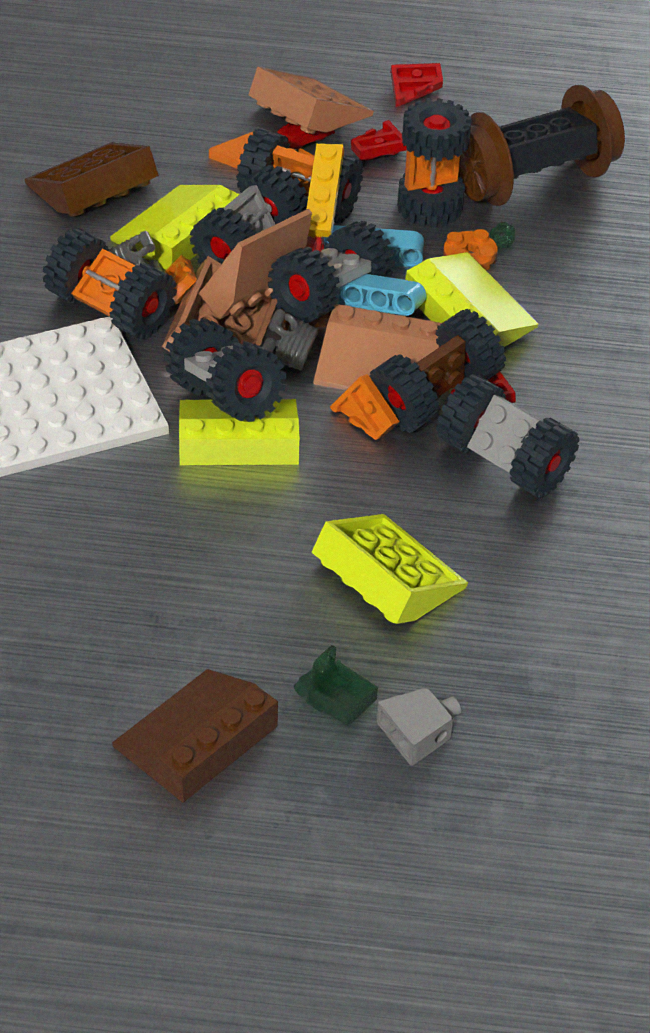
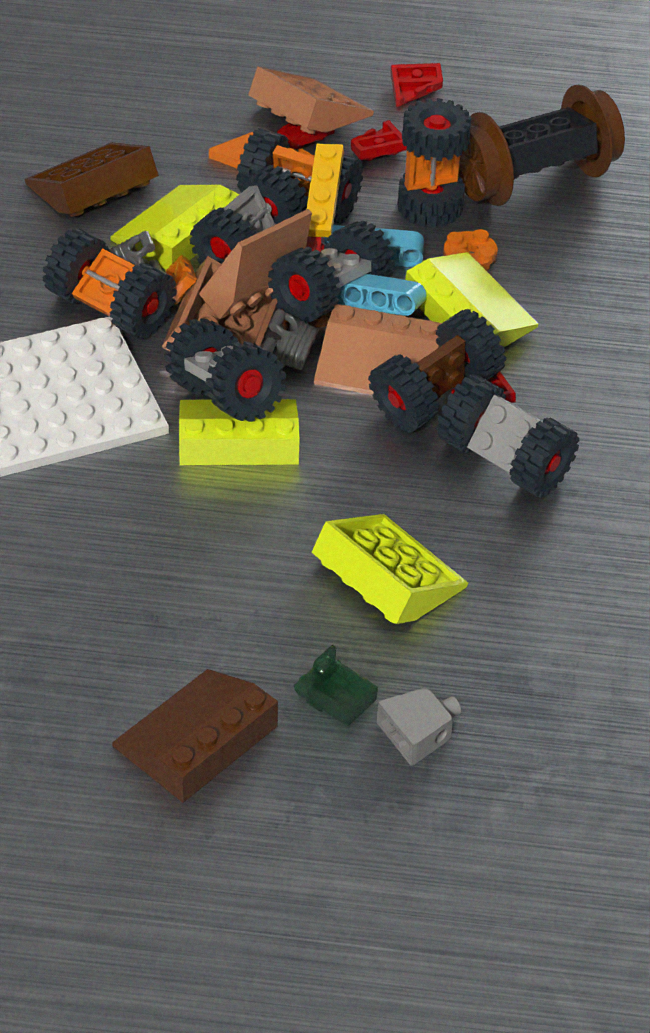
(366, 408): orange wing -> none
(508, 237): clear green plate -> none

